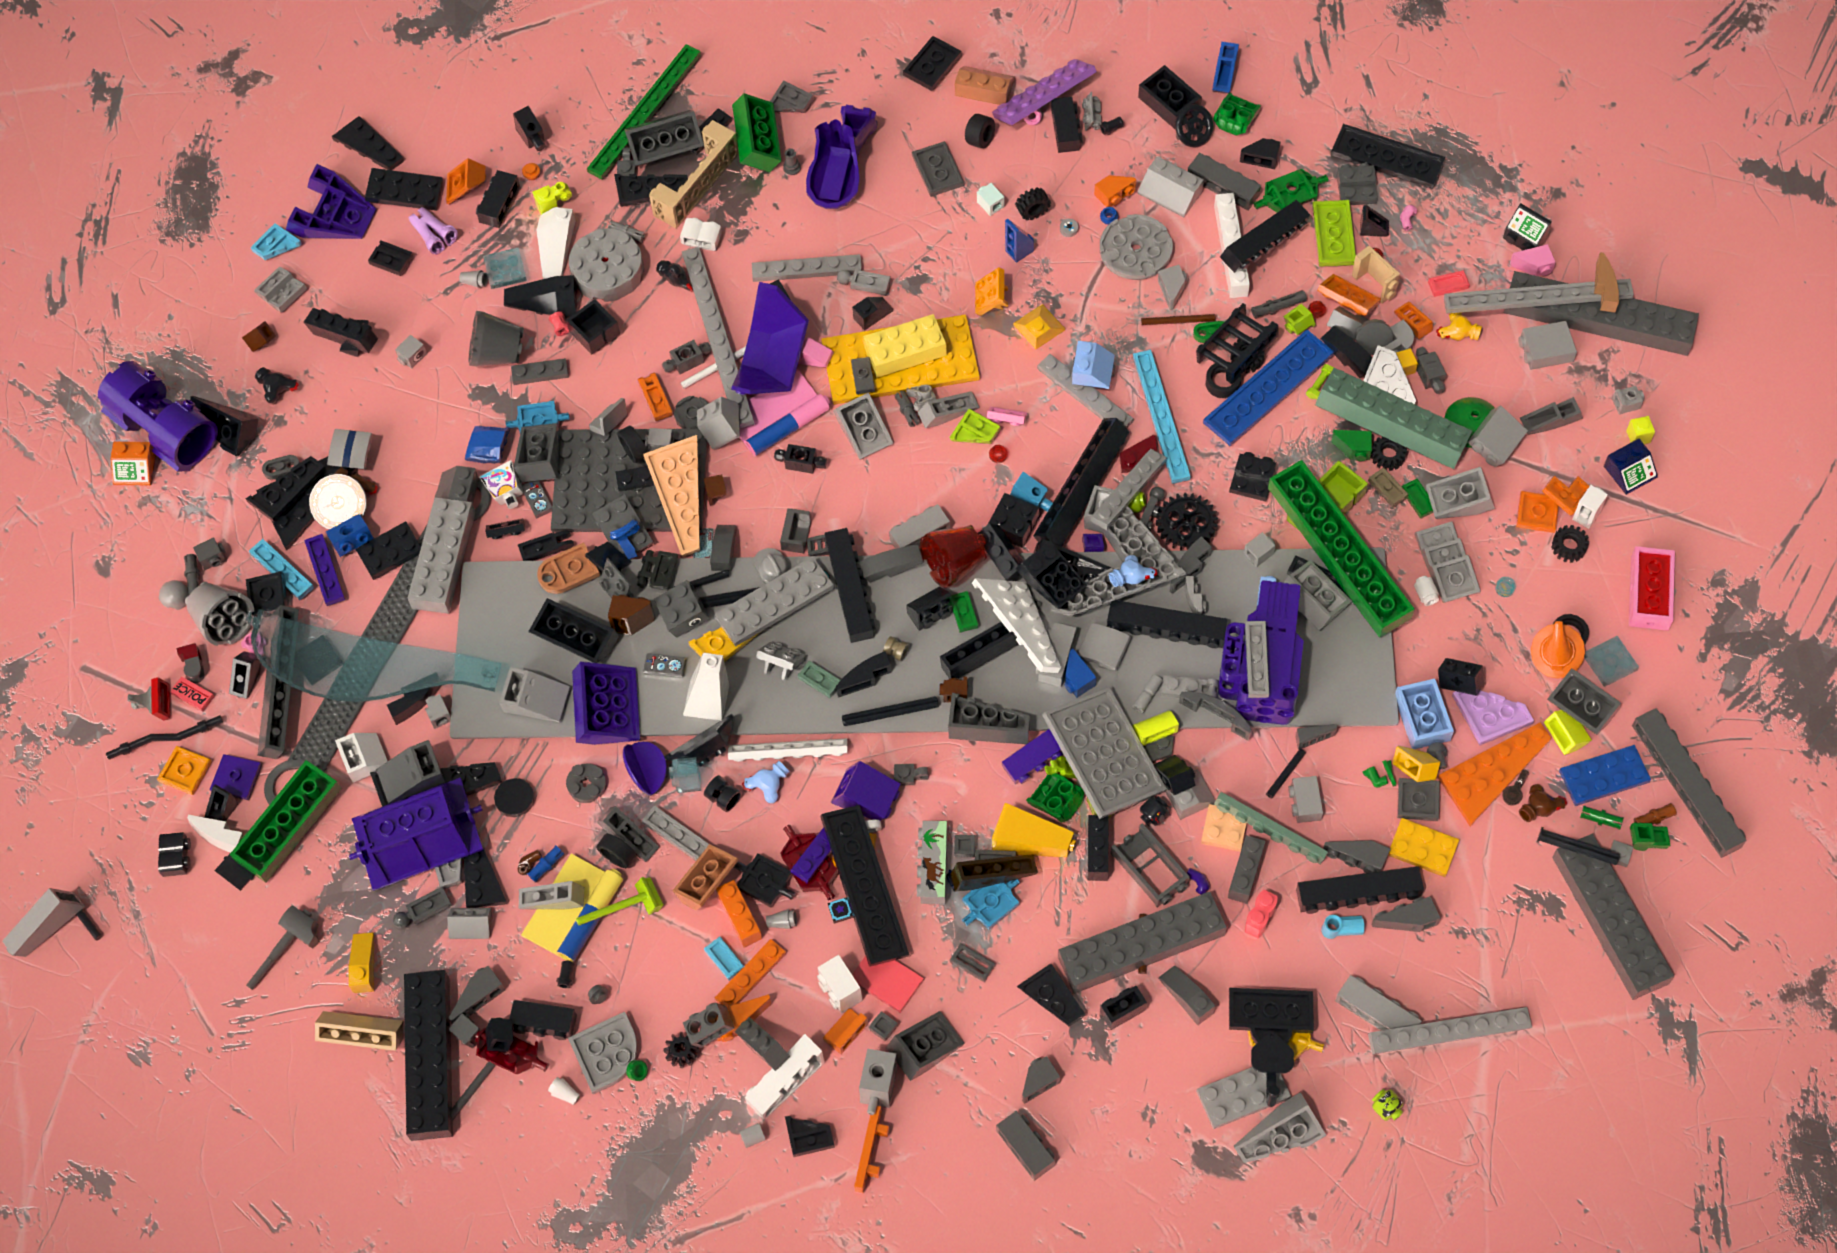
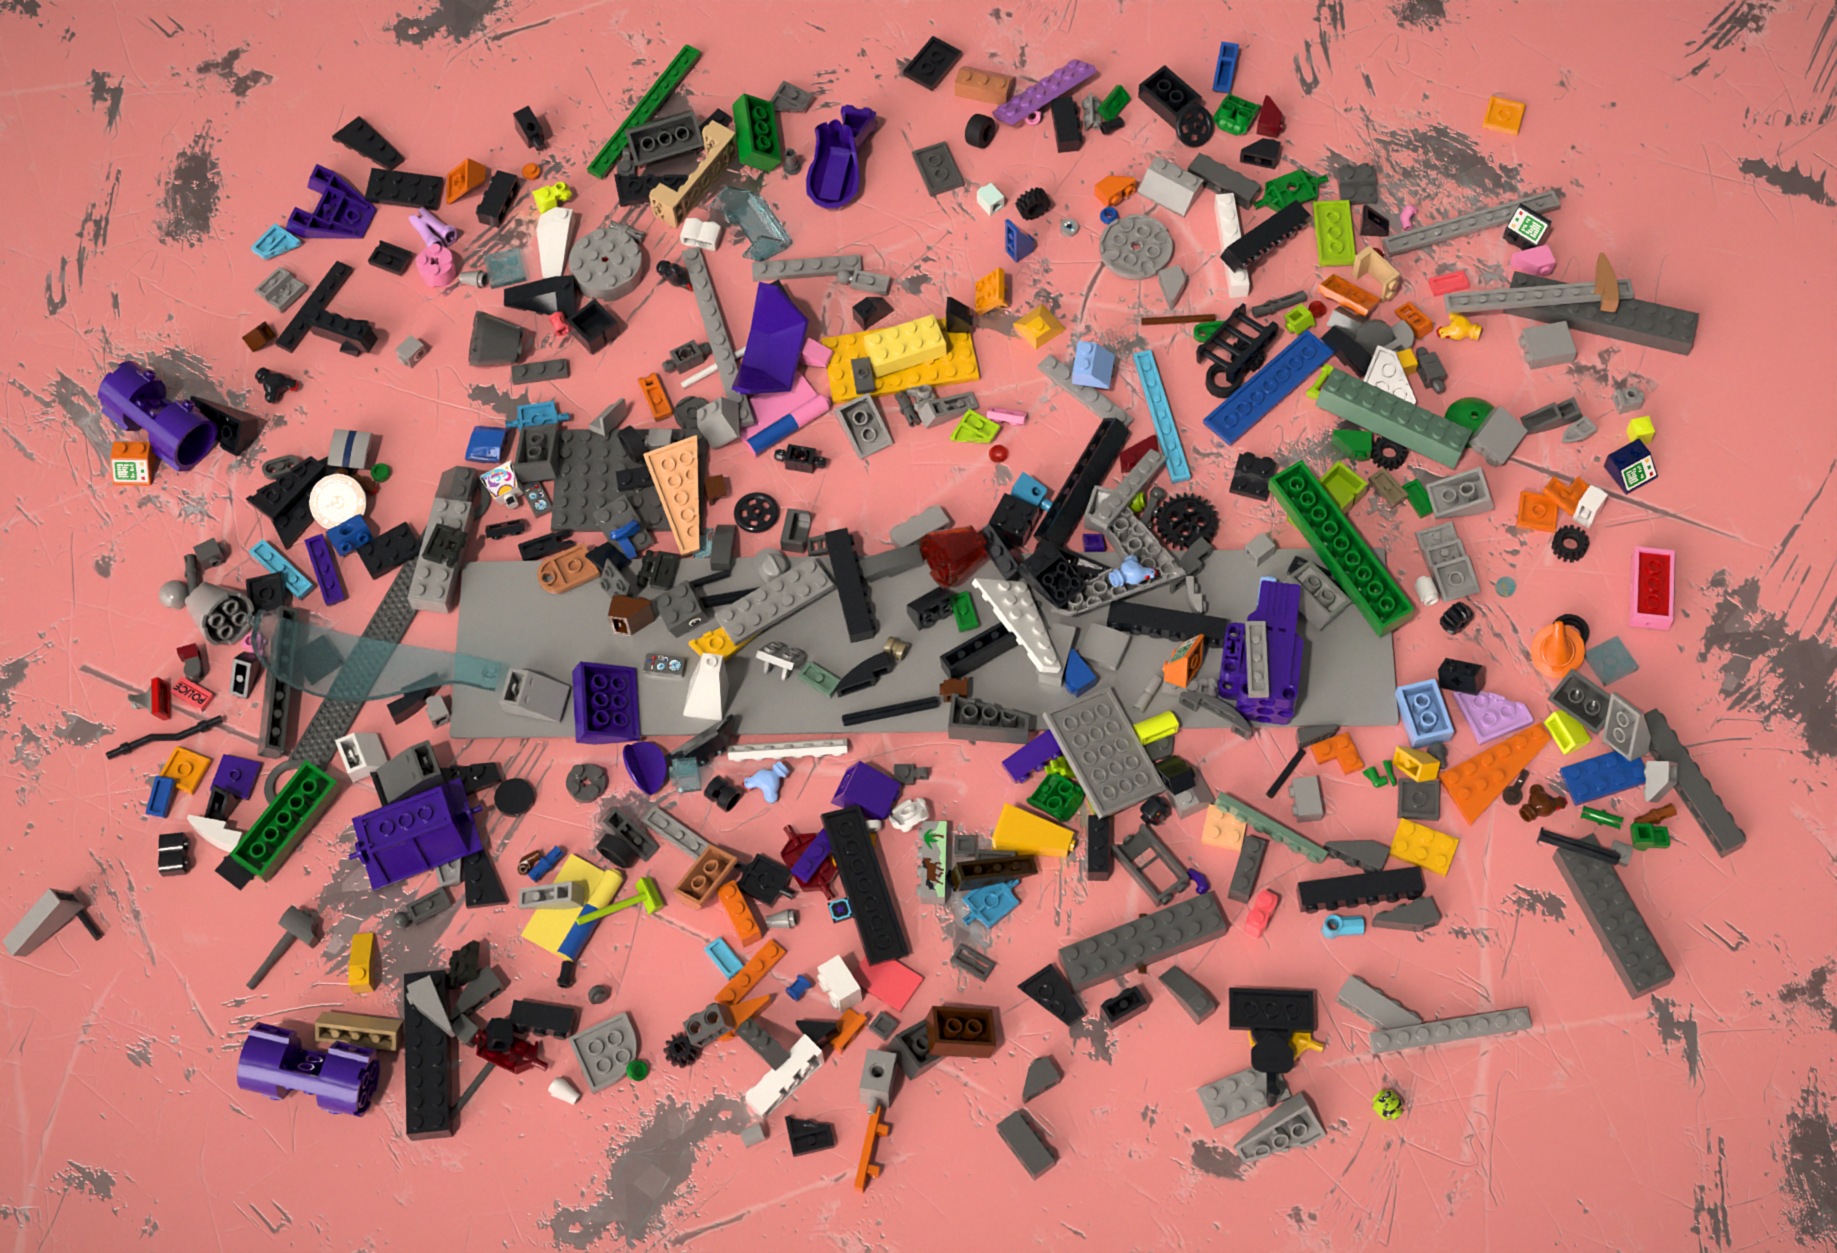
(161, 797): none -> blue tile
(276, 1063): none -> dark purple cylinder
(318, 299): none -> black plate
(380, 472): none -> green tile
(428, 1002): none -> light grey slope
(436, 266): none -> bright pink brick
(439, 543): none -> pearl dark grey plate
(463, 964): none -> pearl dark grey plate
(469, 923): light grey panel -> none
(573, 631): black slope -> none
(755, 220): none -> clear light blue windscreen
(760, 498): none -> black plate
(798, 988): none -> blue bush
(819, 1032): none -> black slope
(909, 814): none -> white plate
(958, 316): none -> black slope
(960, 1032): none -> reddish brown brick
(1113, 103): none -> green plate
(1184, 662): none -> orange slope
(1270, 119): none -> dark red slope
(1338, 748): none -> orange plate
(1388, 156): black plate -> none
(1456, 618): none -> black gear
(1467, 224): none -> light grey plate
(1503, 115): none -> light orange tile
(1579, 430): none -> light grey plate
(1626, 729): none -> light grey slope
(1660, 779): none -> slope

